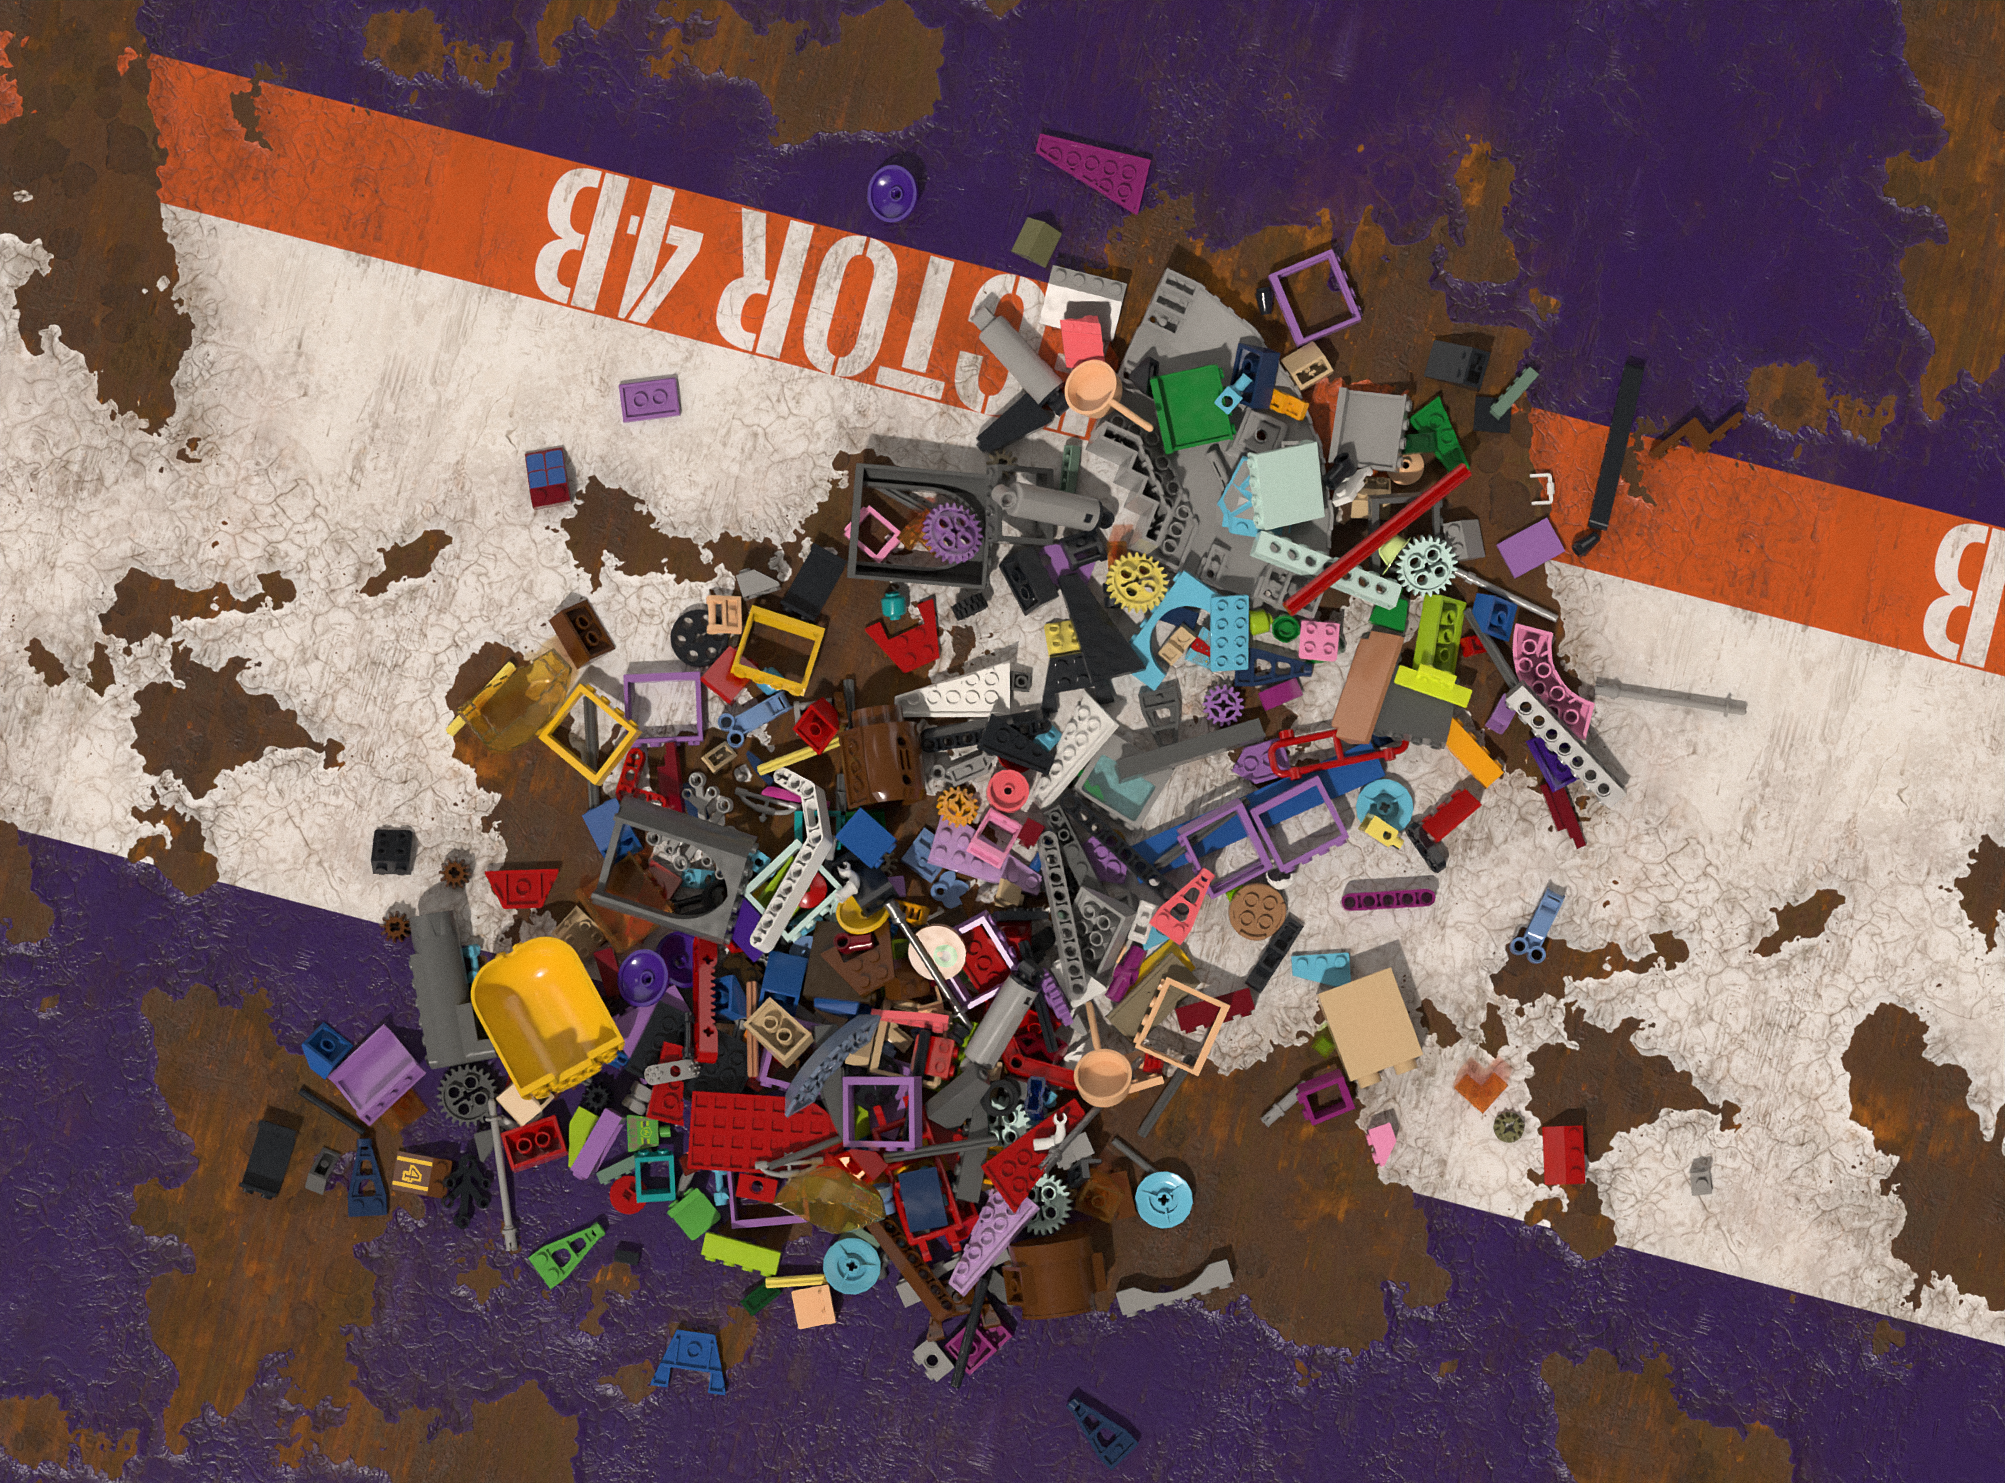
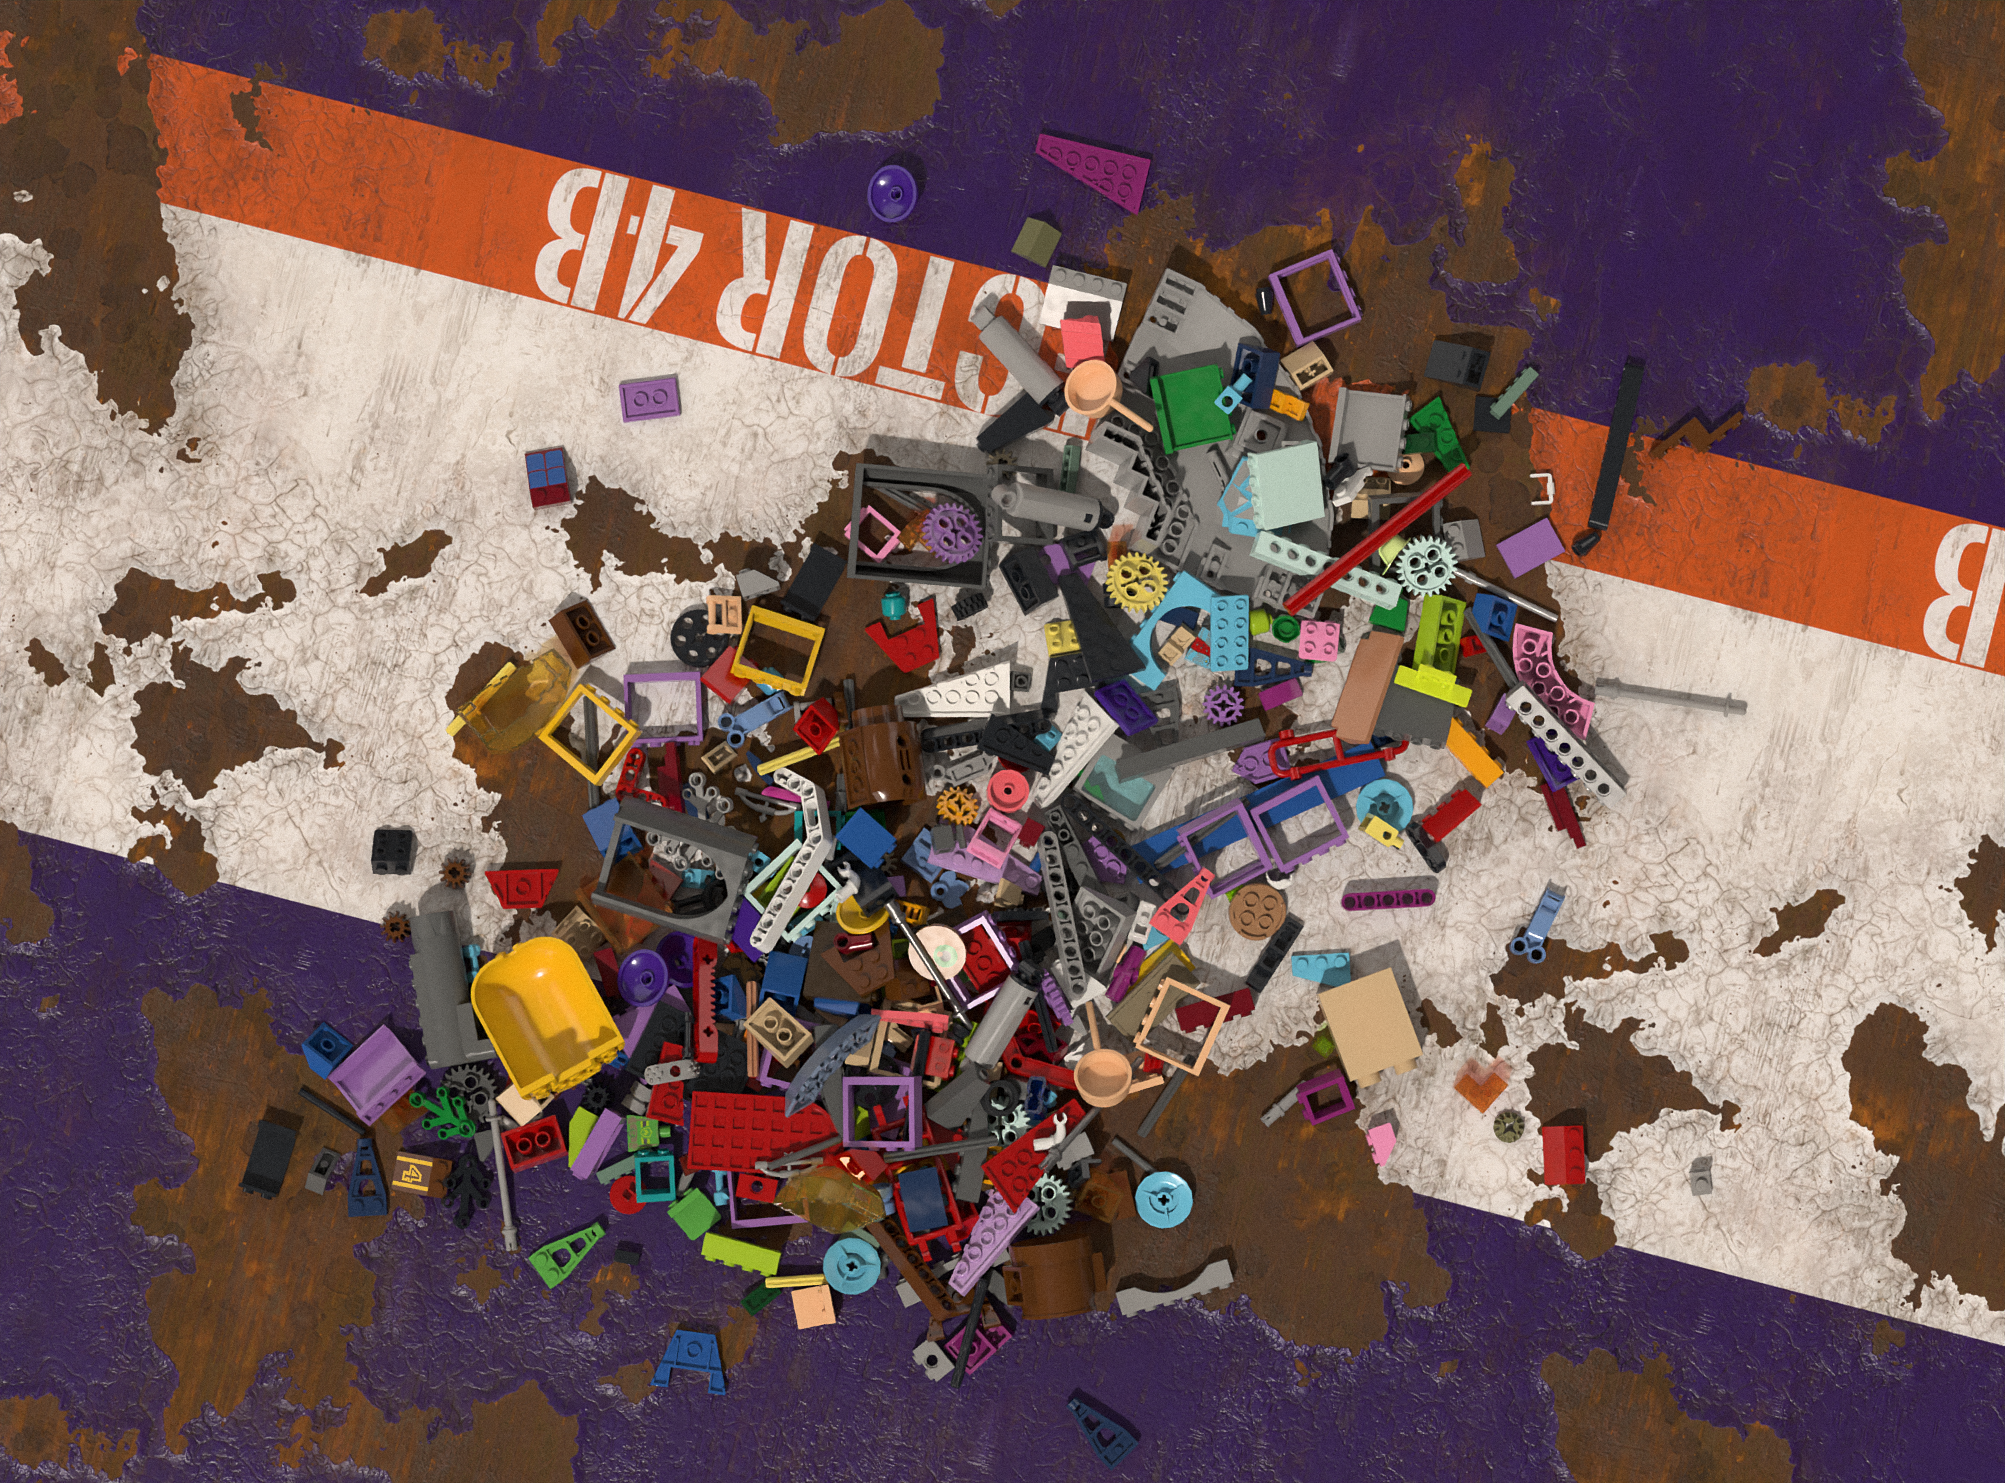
(446, 1114): none -> green plant
(944, 839): none -> dark grey brick
(1126, 707): none -> dark purple tile

